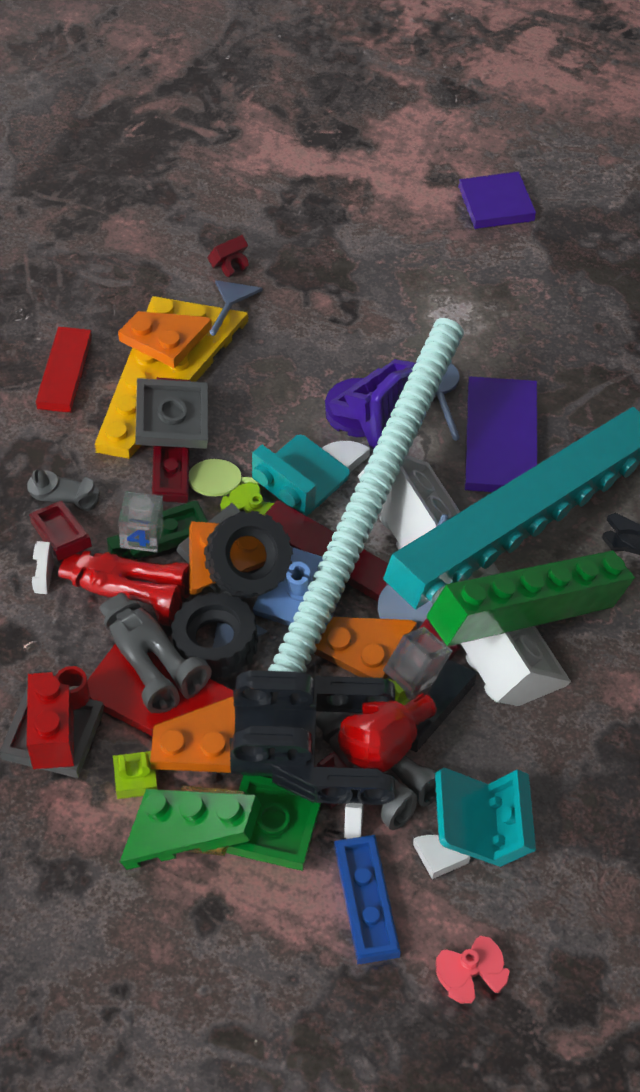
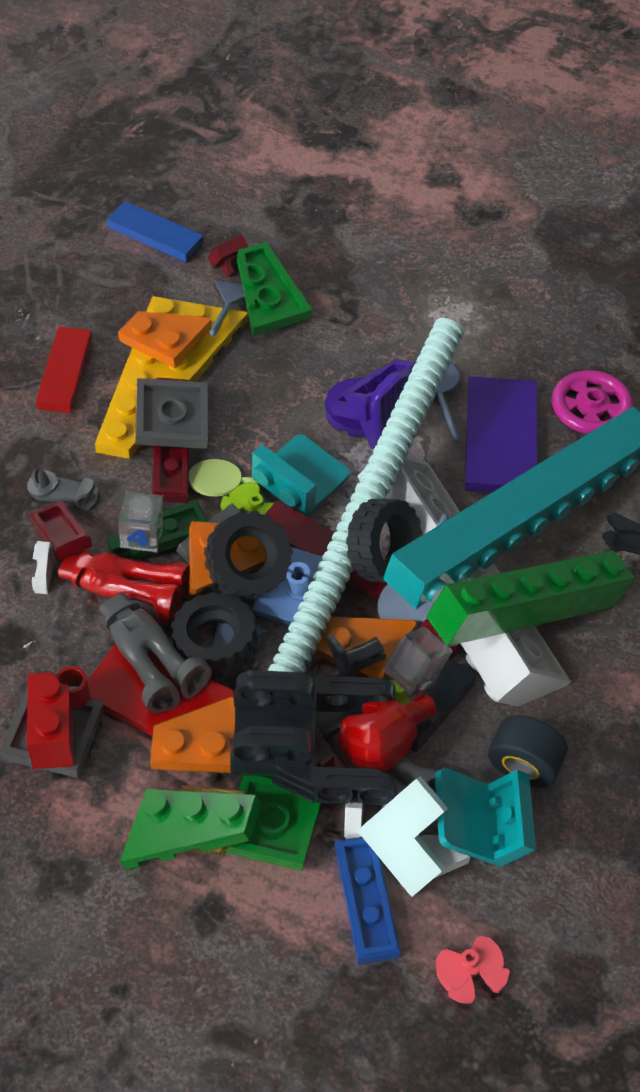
(133, 774): lime tile -> none
(155, 231): none -> blue tile
(269, 291): none -> green wing
(348, 453): white tile -> none
(357, 657): none -> black bracket
(365, 534): none -> black tyre
(396, 838): none -> light aqua tile
(497, 200): dark purple tile -> none
(529, 747): none -> black wheel
(592, 409): none -> dark pink plate

